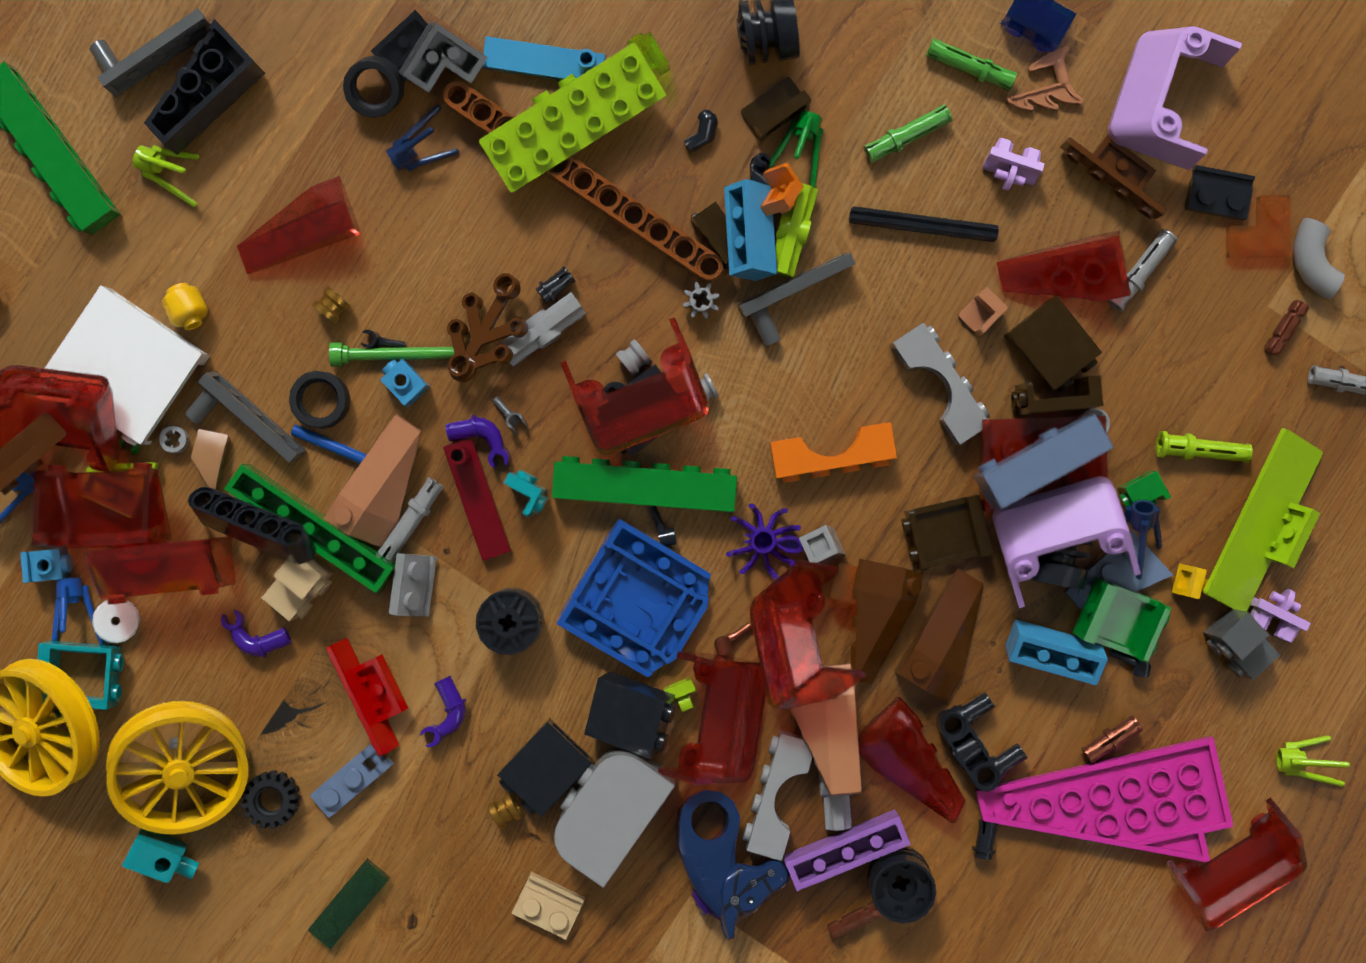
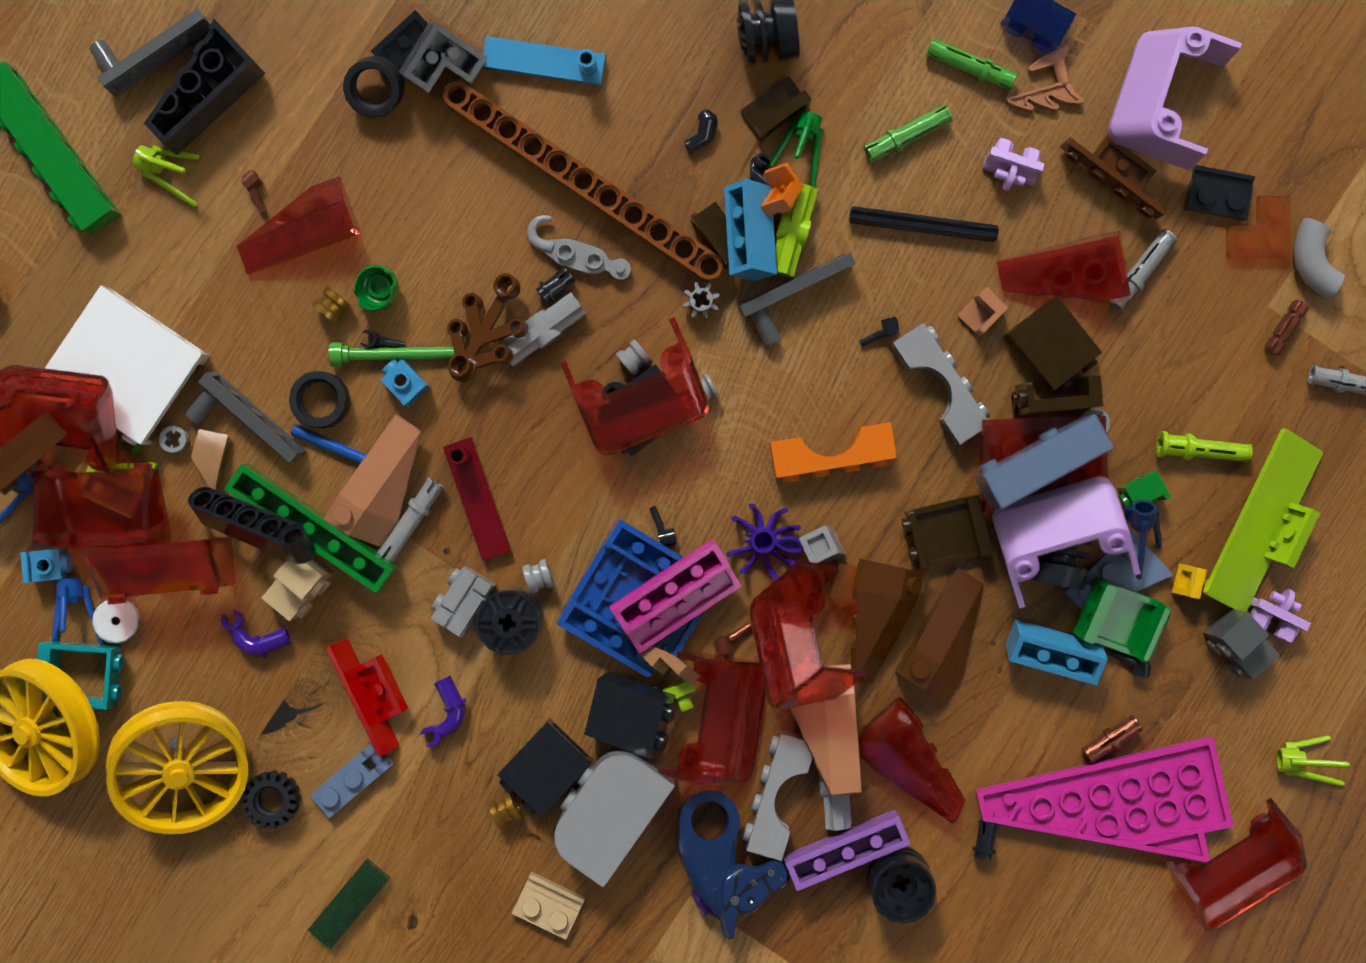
(159, 857): teal torso -> none
(184, 306): yellow head -> none
(250, 182): none -> copper hand
(376, 288): none -> green hair
(403, 150): dark blue plant -> none
(412, 585): light grey plate -> none
(462, 601): none -> light grey brick
(480, 428): dark purple piece -> none
(512, 418): dark grey hand -> none
(527, 485): teal bracket -> none
(538, 576): none -> light grey wheel
(572, 117): lime bracket -> none
(577, 254): none -> light grey piece
(644, 486): green brick -> none
(654, 54): clear neon green bracket -> none
(663, 661): none -> medium nougat slope
(675, 596): none -> dark pink brick
(853, 920): copper axle -> none
(889, 326): none -> black hand
(970, 750): black piece -> none

